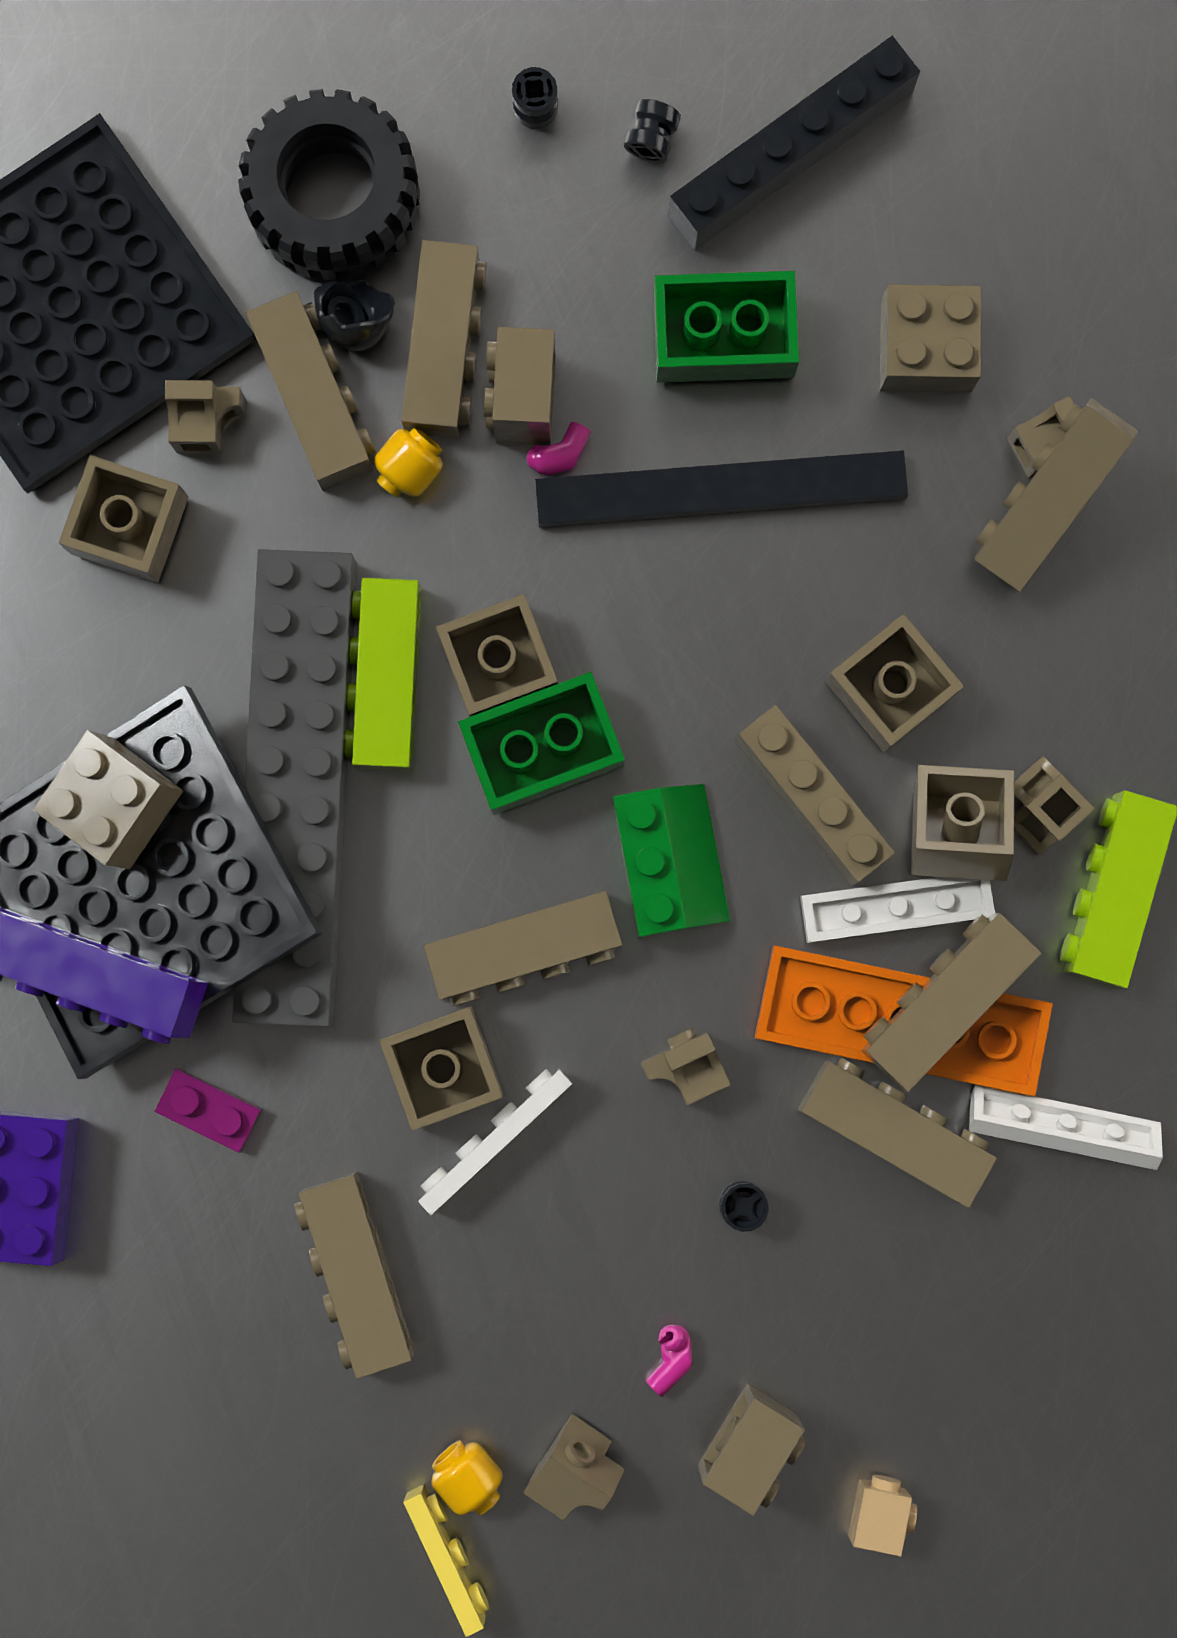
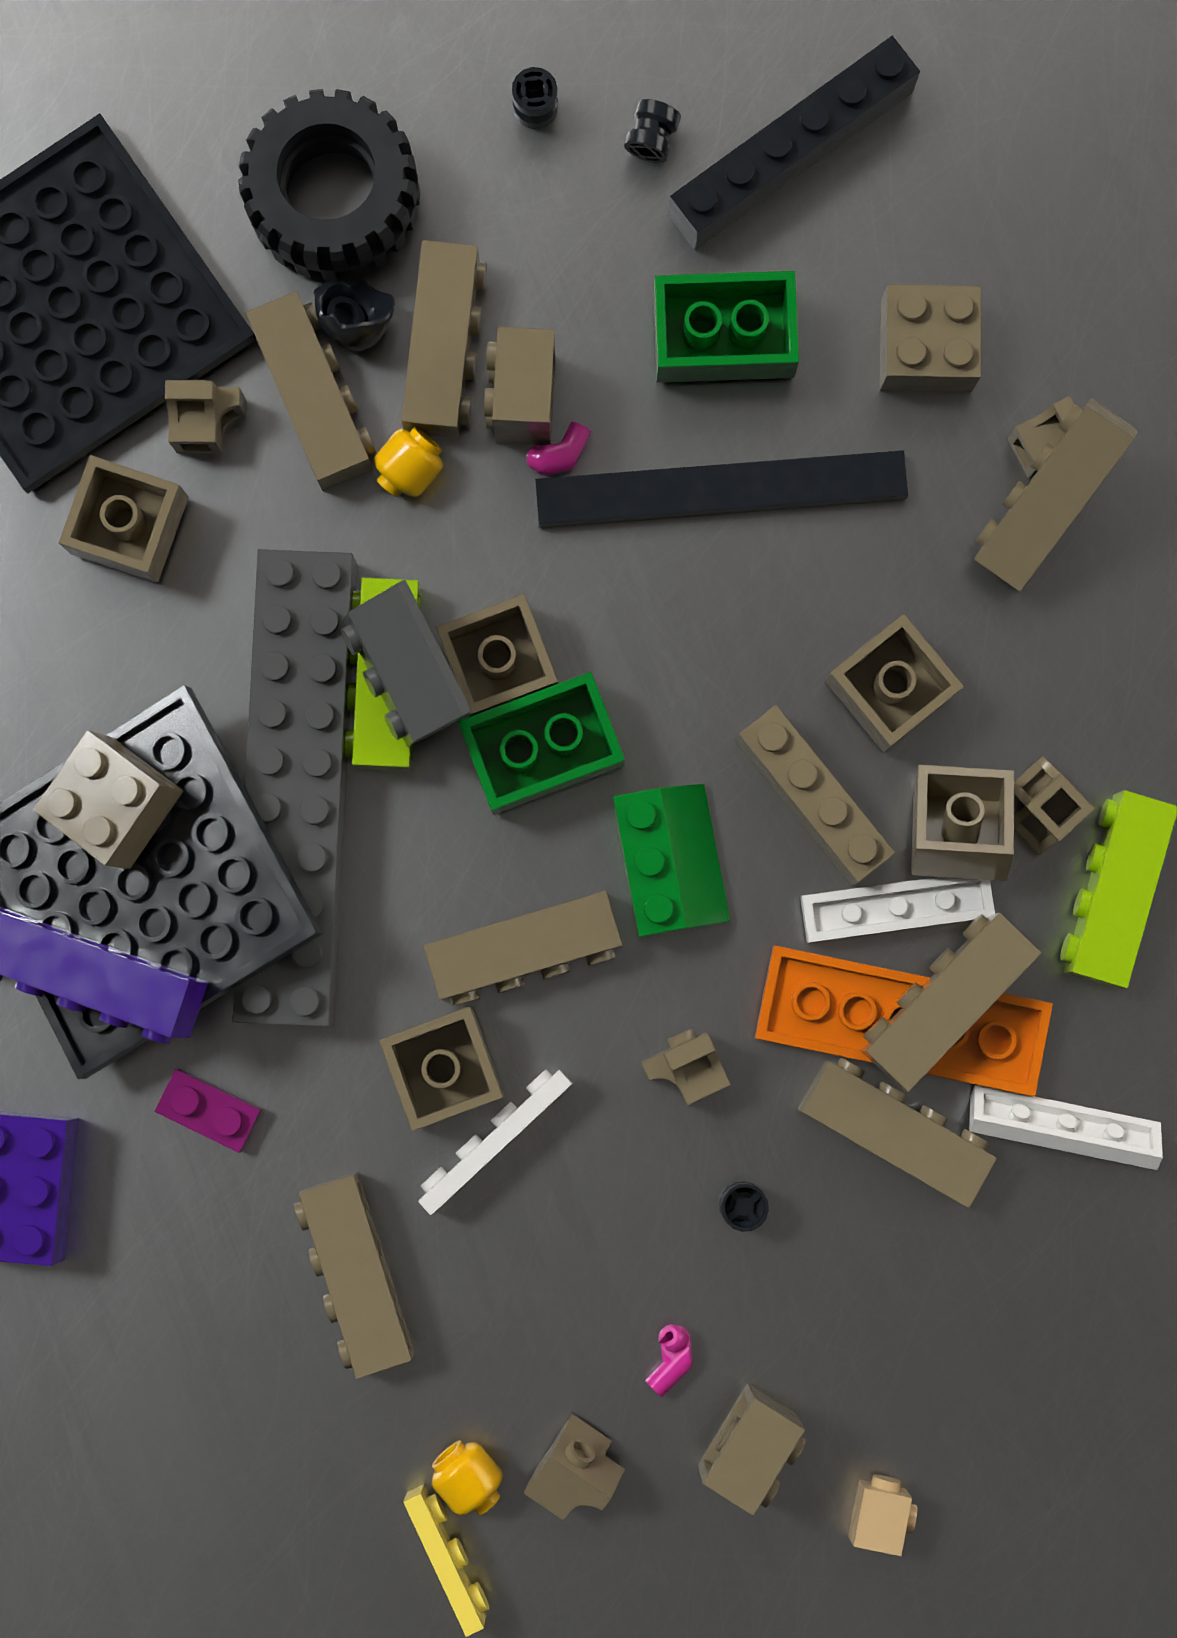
(404, 665): none -> dark grey slope

